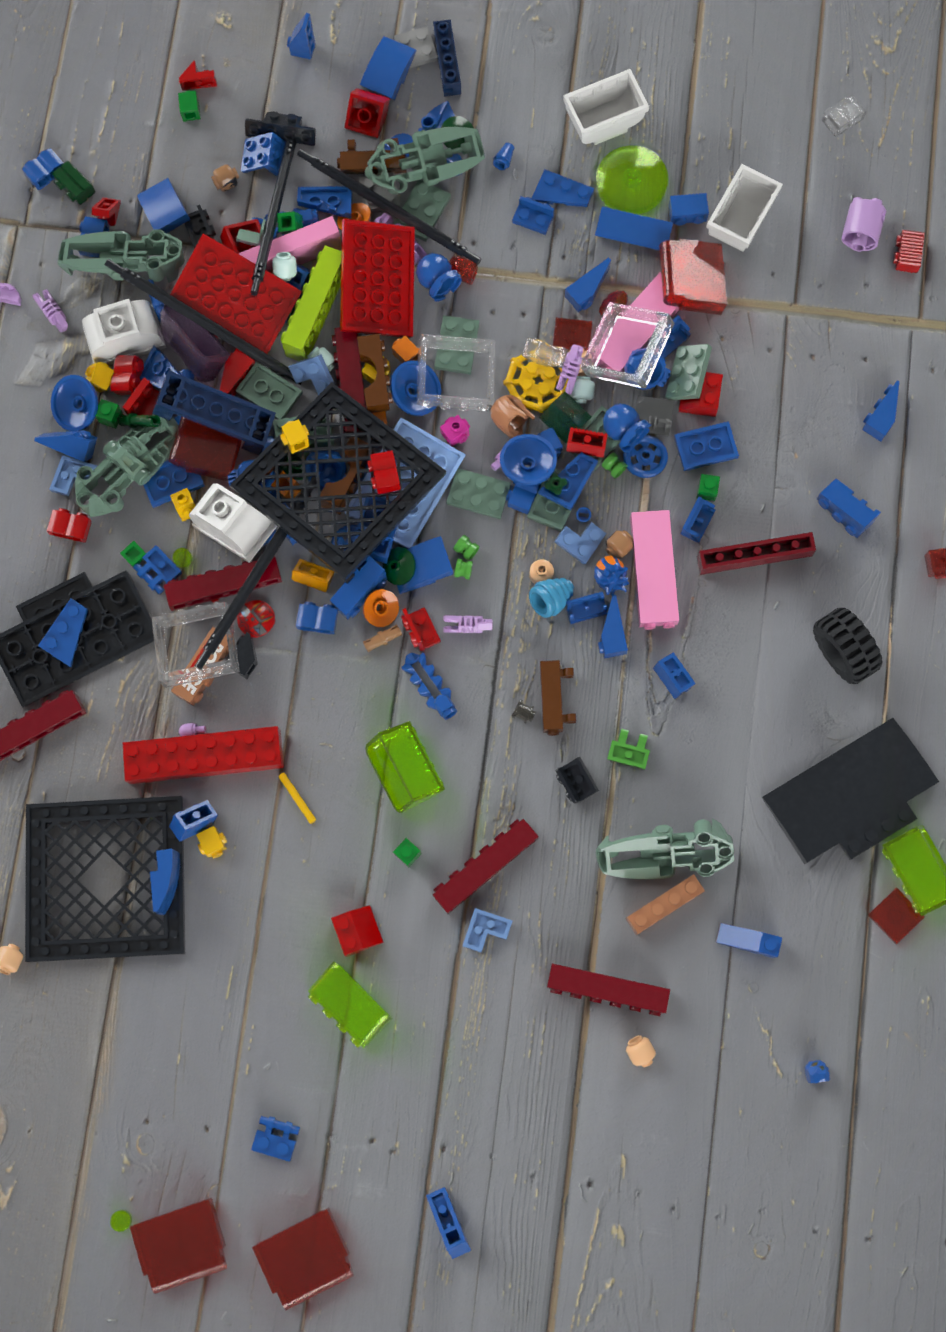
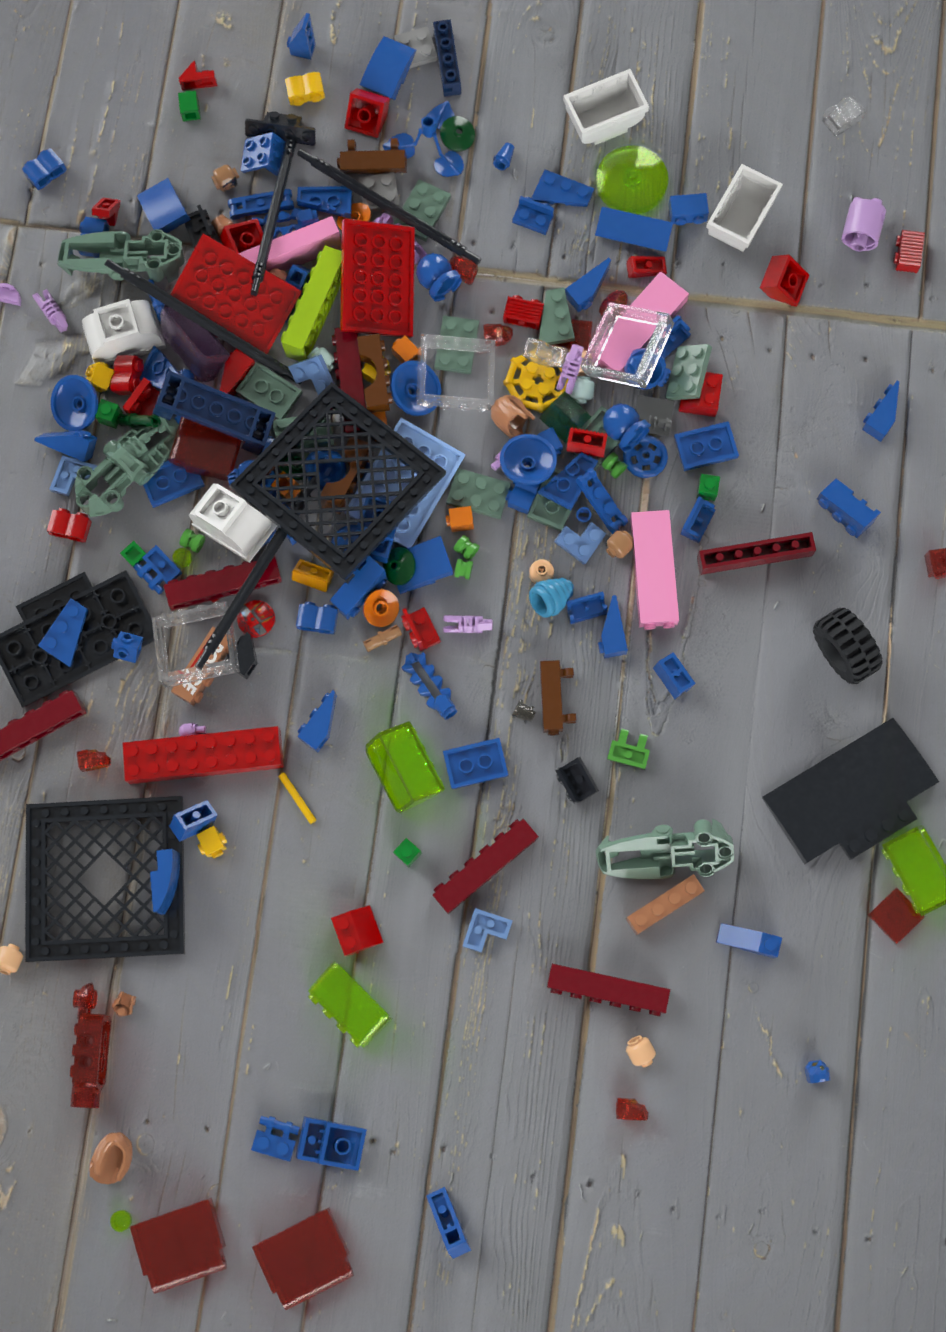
(73, 182): dark green brick -> none
(89, 1079): none -> clear red brick
(92, 760): none -> clear red rock
(111, 1158): none -> nougat hair
(124, 1004): none -> nougat arm
(127, 646): none -> blue brick
(183, 503): yellow brick -> none
(192, 540): none -> bright green wheel
(219, 222): none -> nougat arm
(250, 237): sand green bracket -> none
(257, 204): none -> blue plate
(284, 266): light aqua head -> none
(289, 222): green brick -> none
(295, 436): yellow brick -> none
(305, 88): none -> yellow brick
(318, 728): none -> blue slope
(331, 1143): none -> blue slope
(384, 472): red brick -> none
(426, 157): sand green piece -> none
(455, 430): dark pink brick -> none
(460, 519): none -> orange brick
(475, 763): none -> blue plate
(498, 332): none -> clear red rock
(523, 312): none -> red brick
(556, 319): none -> sand green wing
(556, 489): dark green plate -> none
(601, 500): none -> blue plate
(611, 575): blue hair -> none
(630, 1110): none -> clear red rock
(645, 266): none -> red slope
(693, 276): clear red piece -> none
(784, 280): none -> red slope

